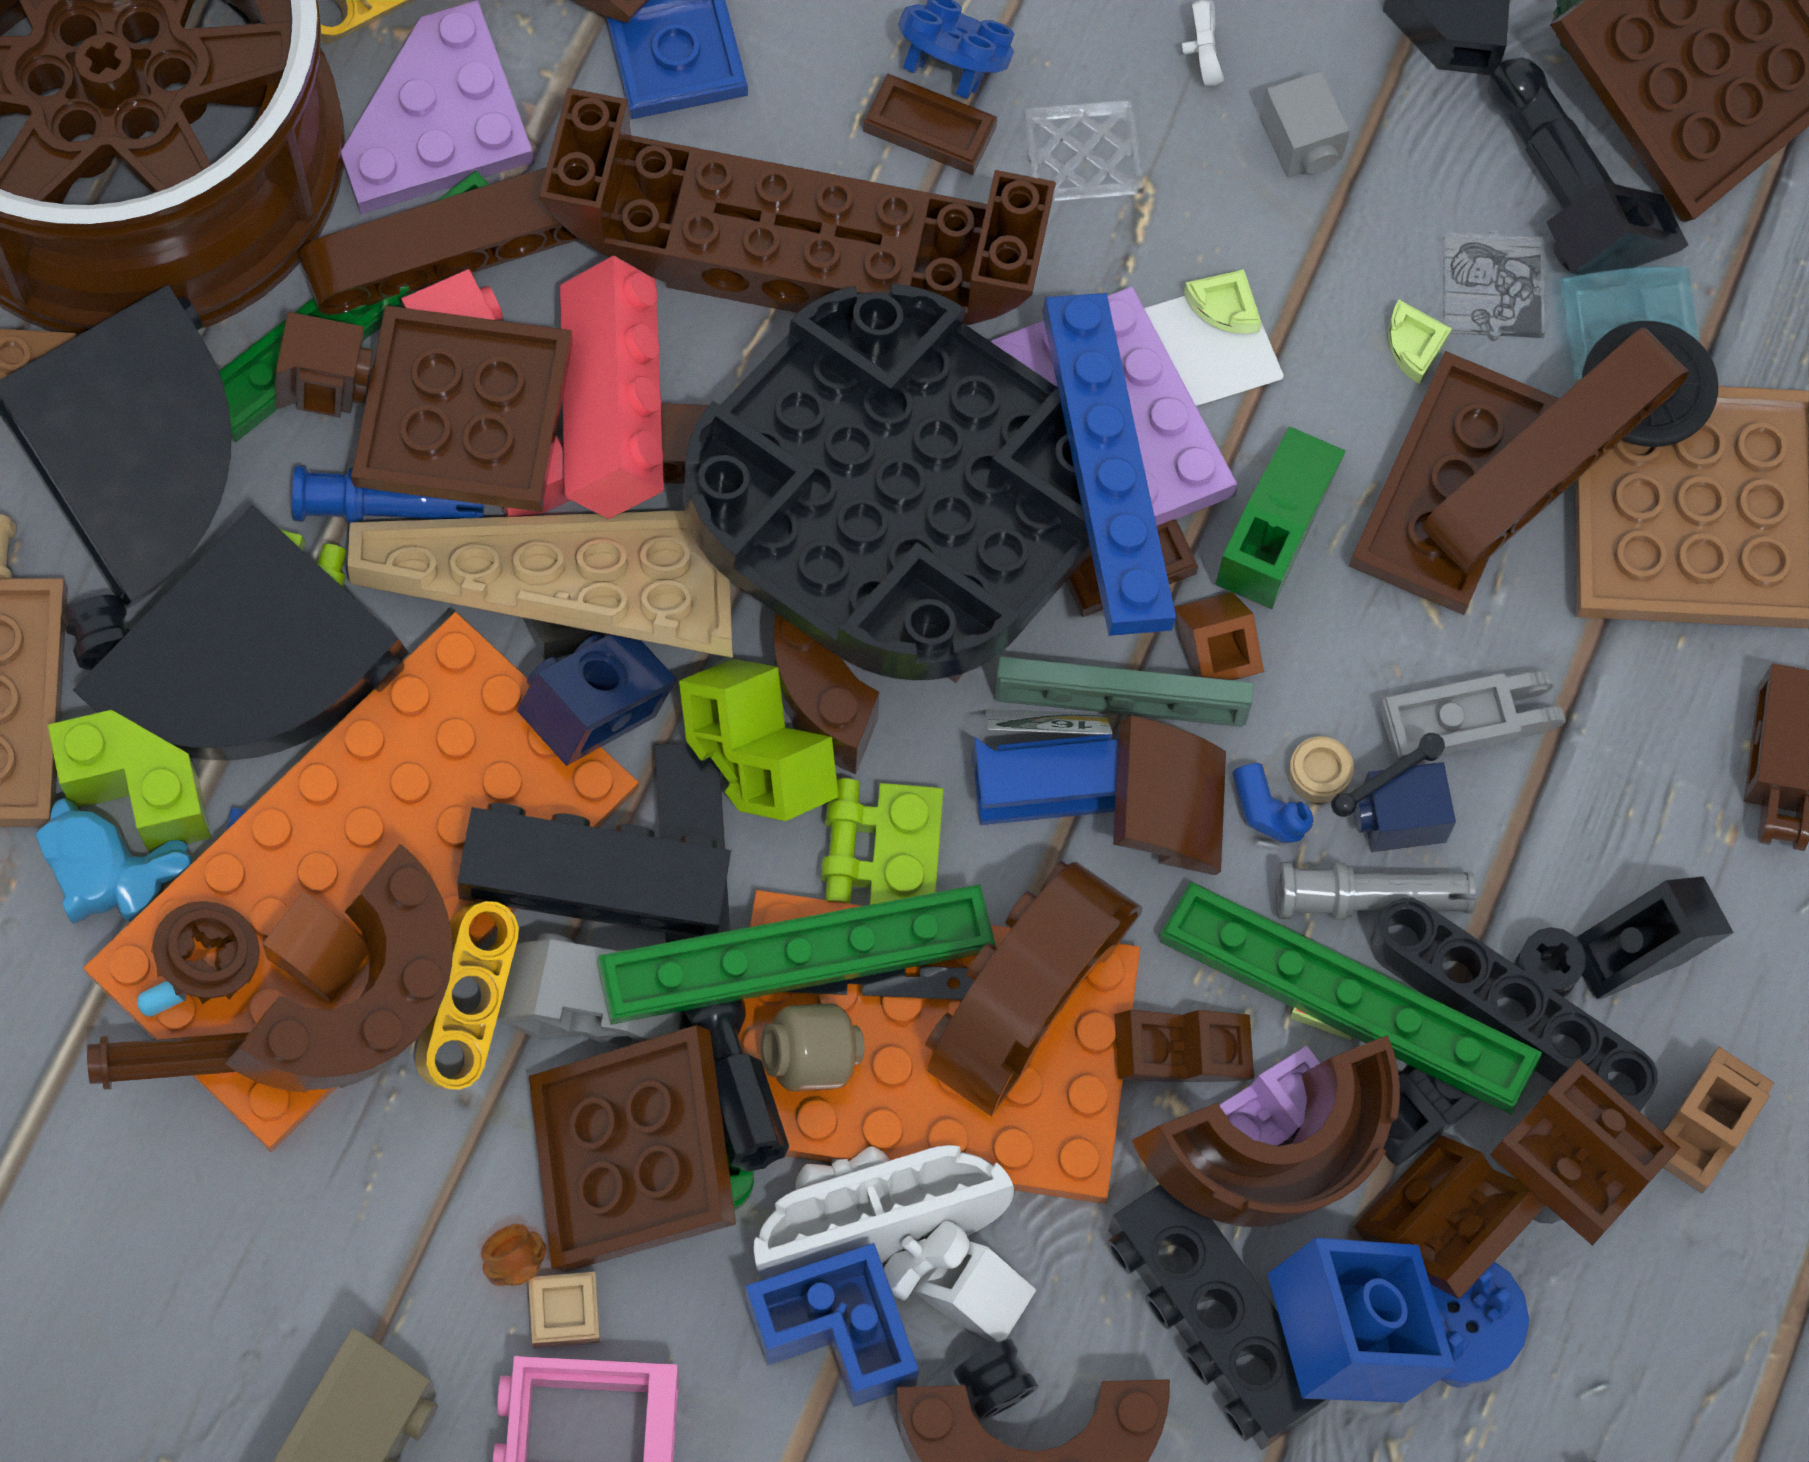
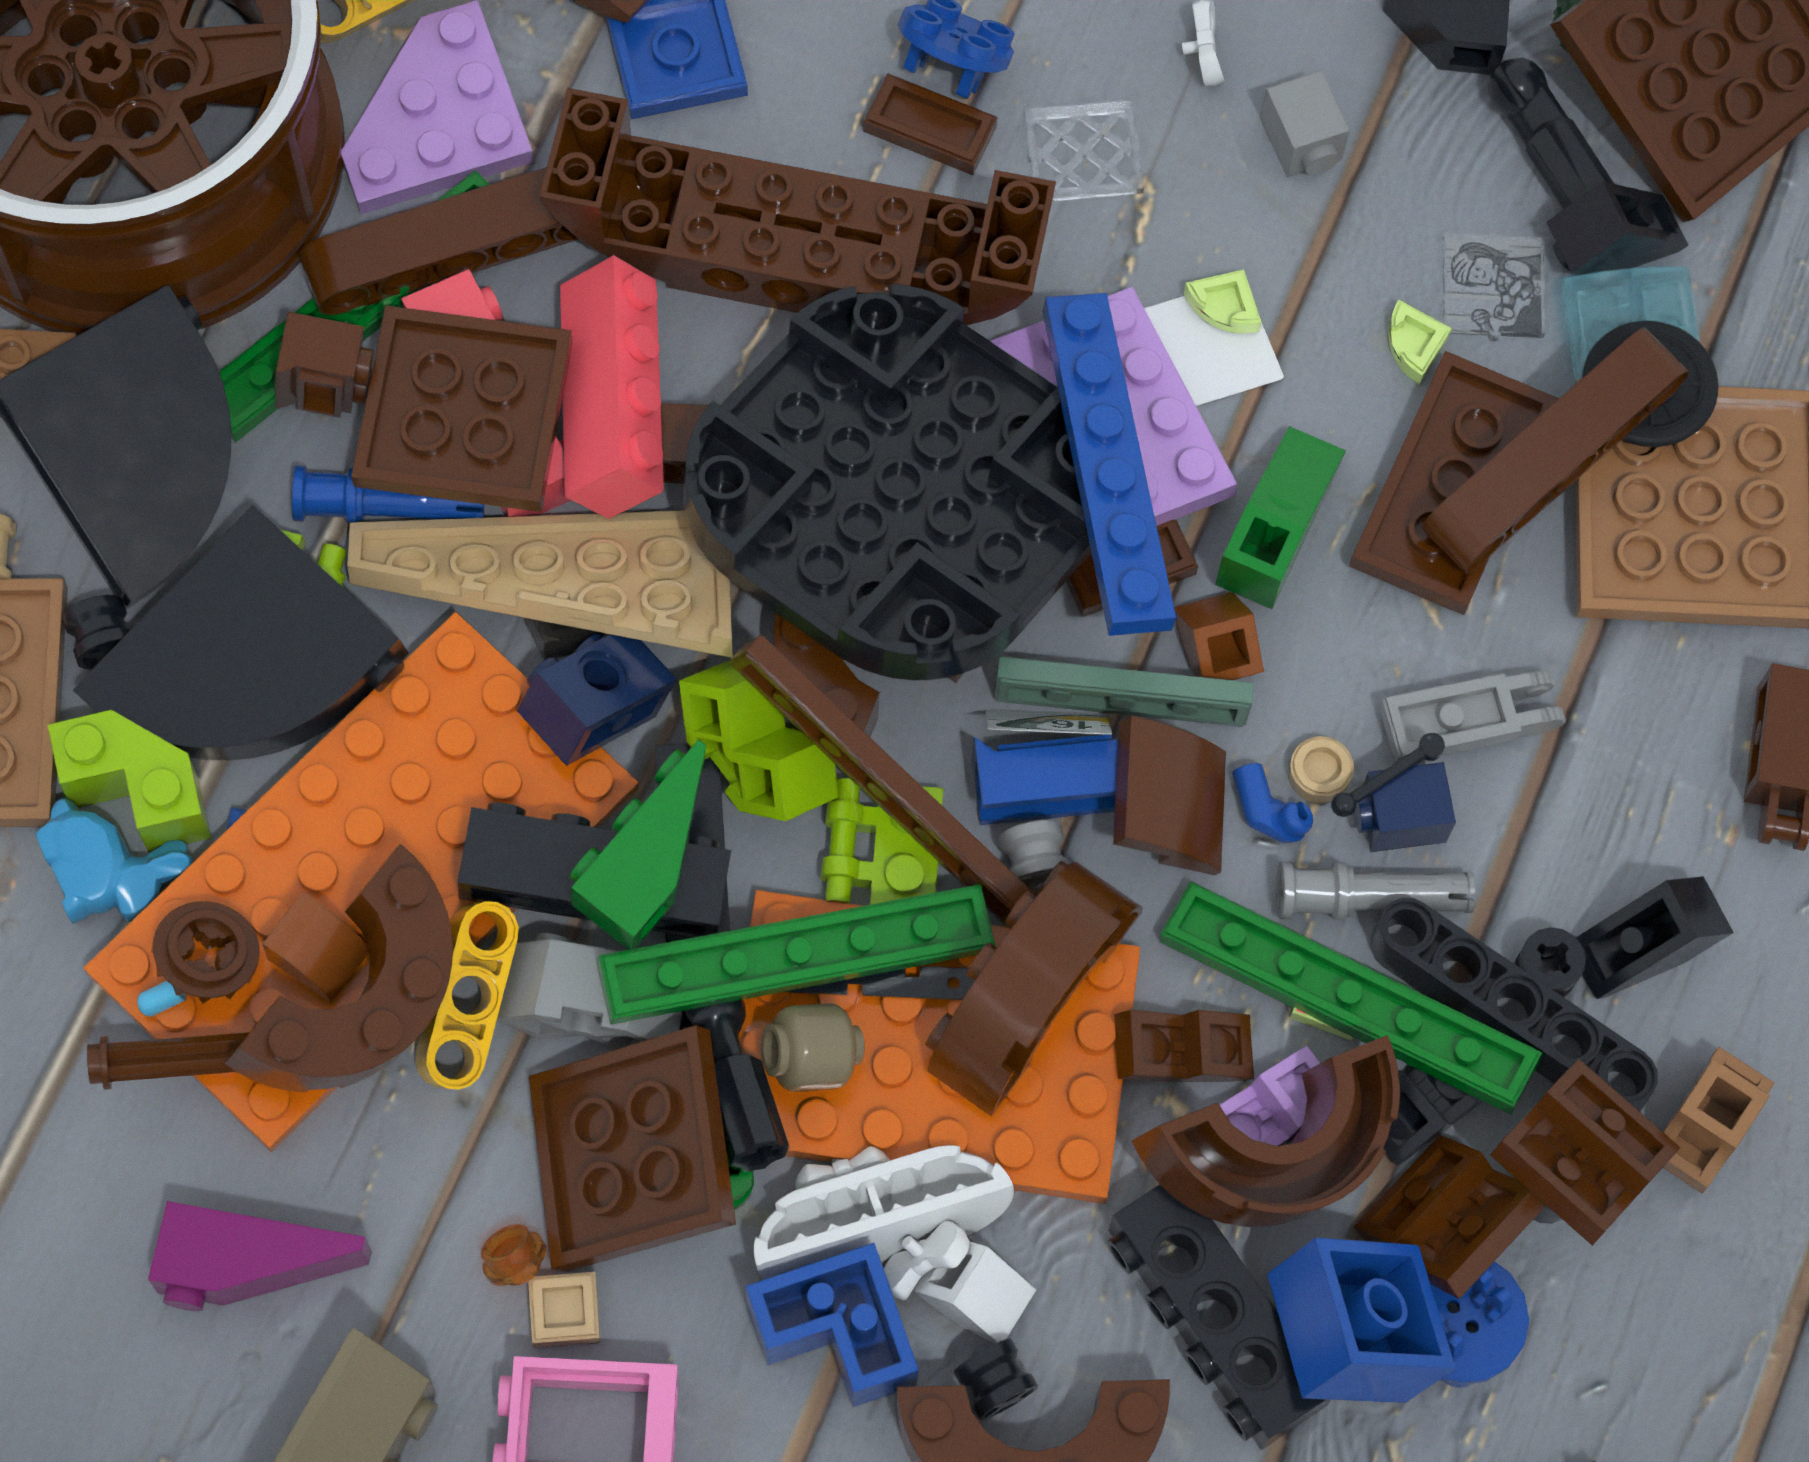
(238, 1256): none -> magenta slope
(639, 871): none -> green slope
(878, 774): none -> reddish brown tile
(1033, 850): none -> light grey wheel

